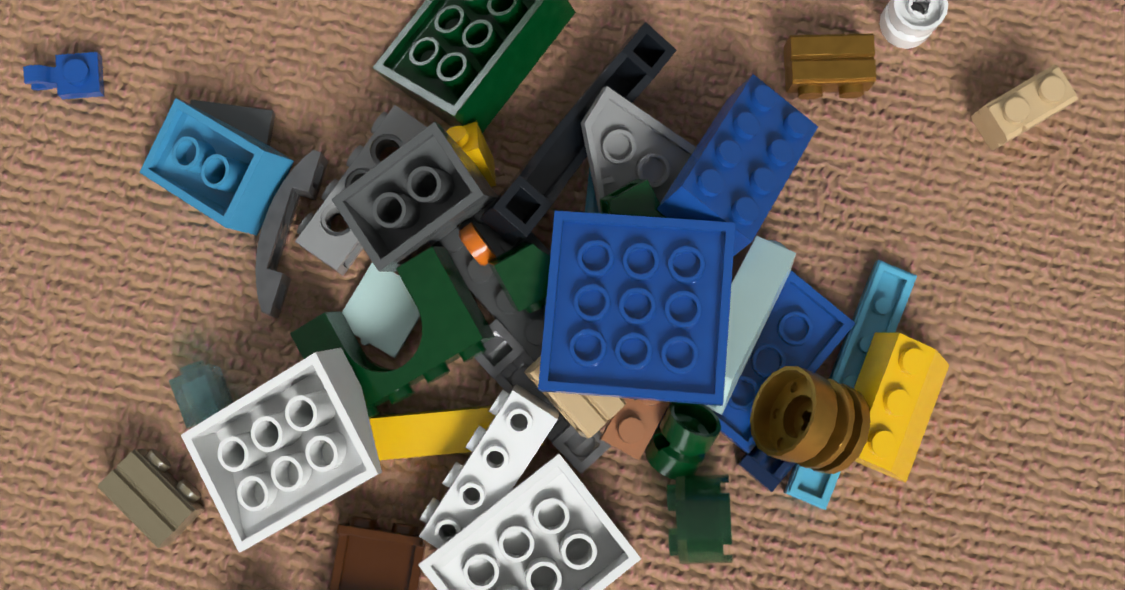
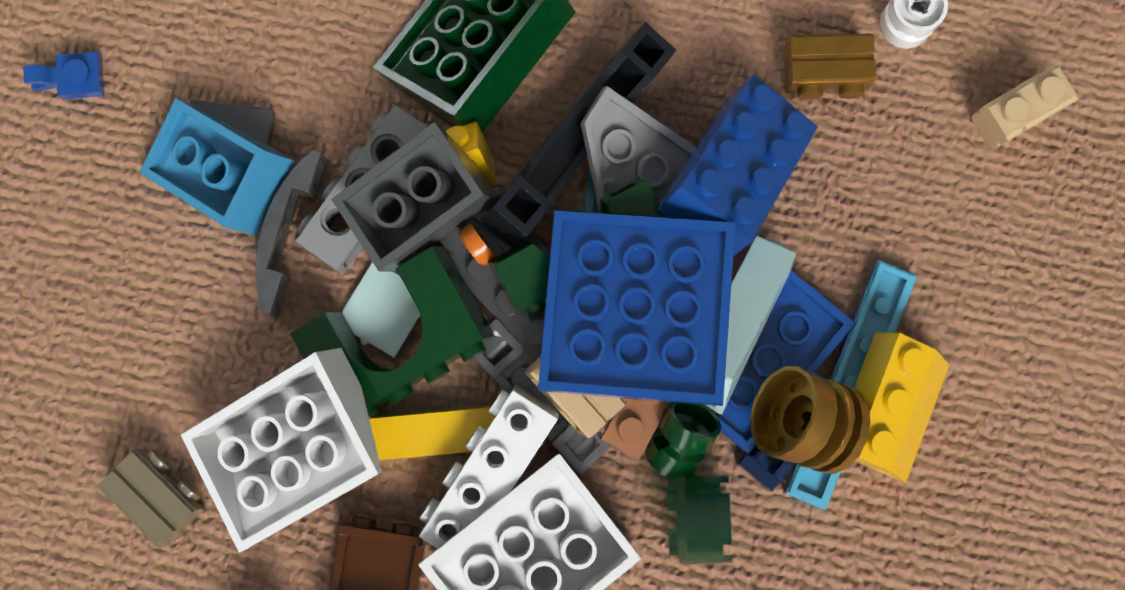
(200, 392): clear light blue brick -> none

